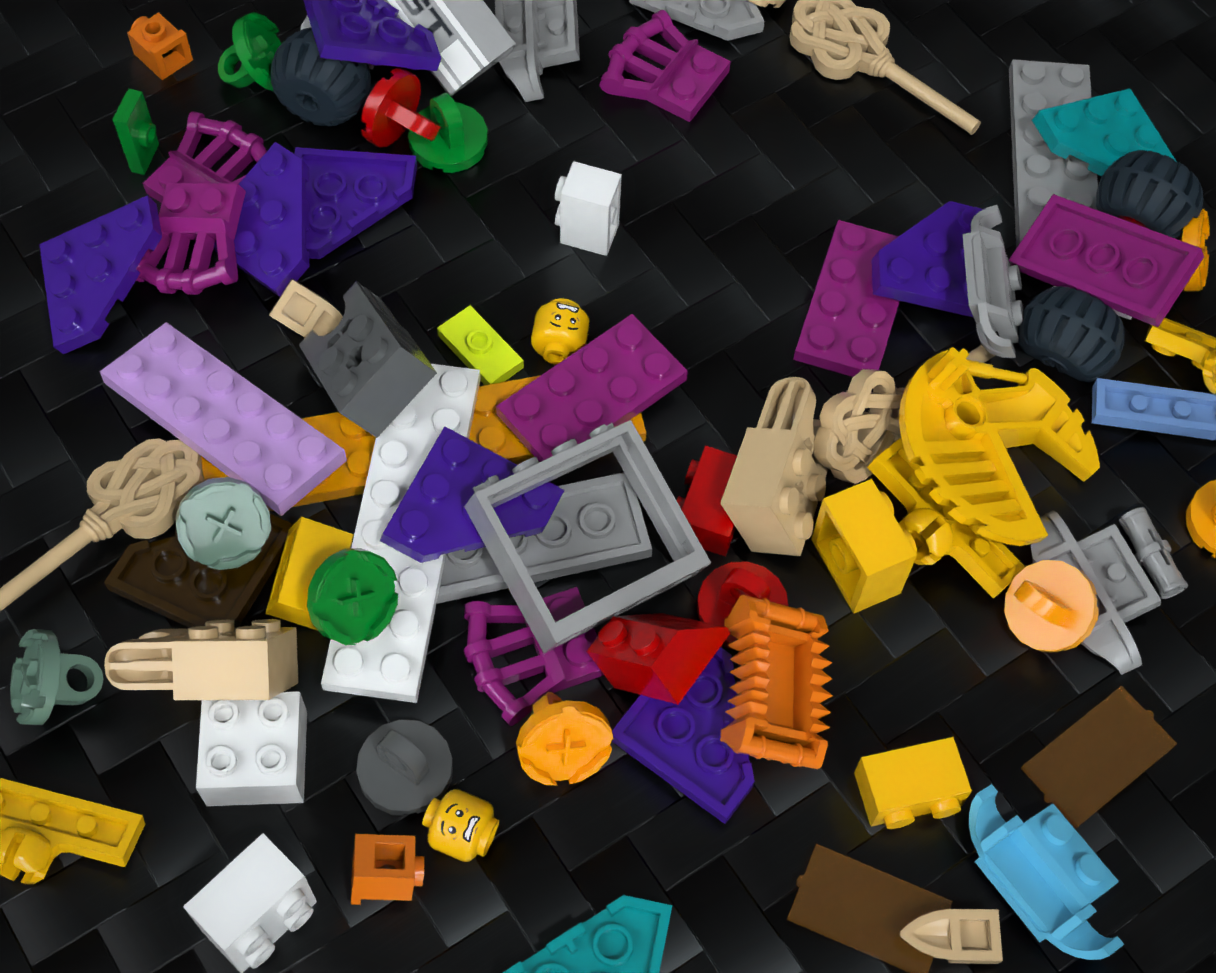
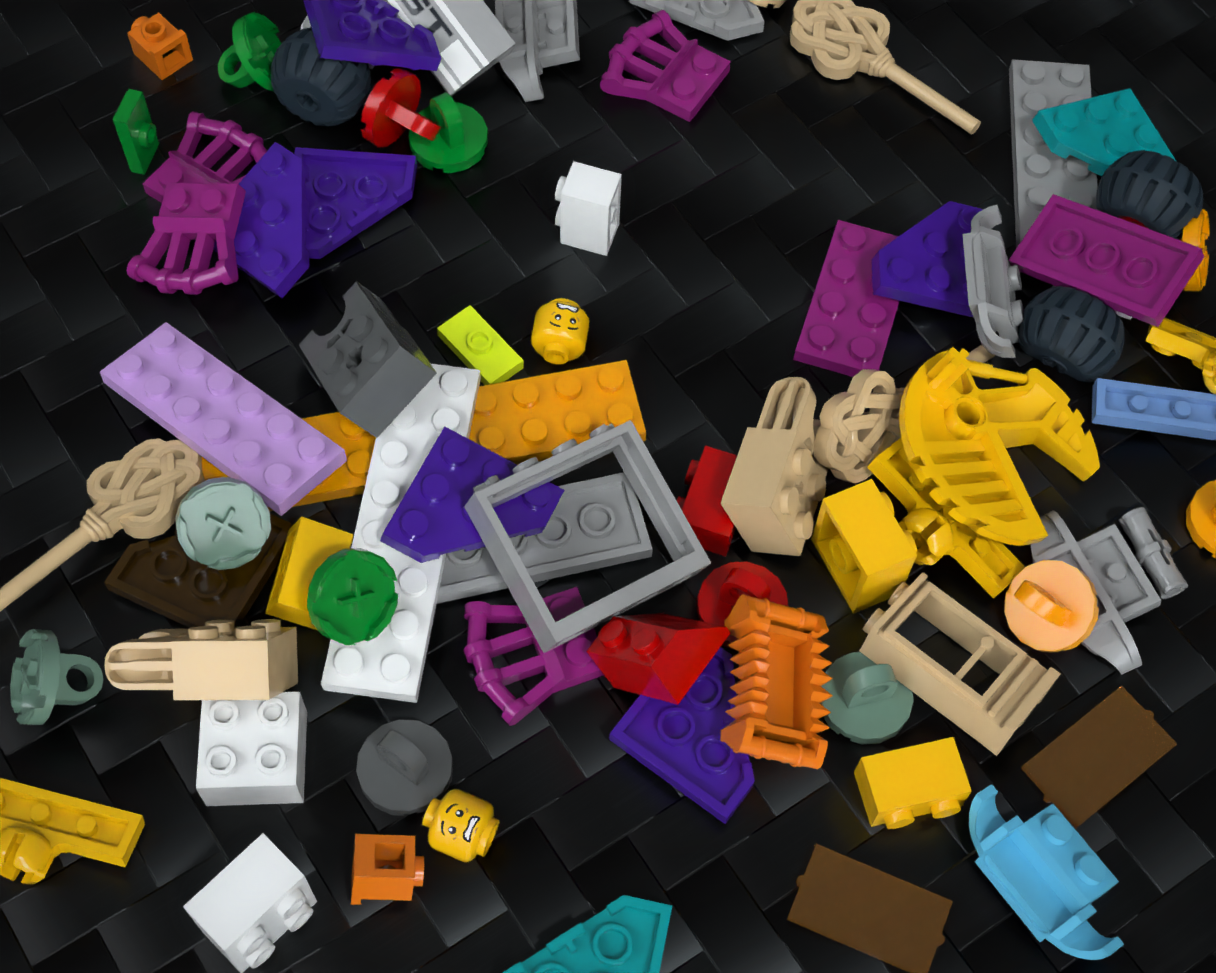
(94, 268): dark purple plate -> none
(305, 310): tan plate -> none
(563, 740): light orange tile -> none
(593, 387): magenta plate -> none
(865, 700): none -> sand green tile
(957, 935): tan plate -> none
(986, 718): none -> tan door

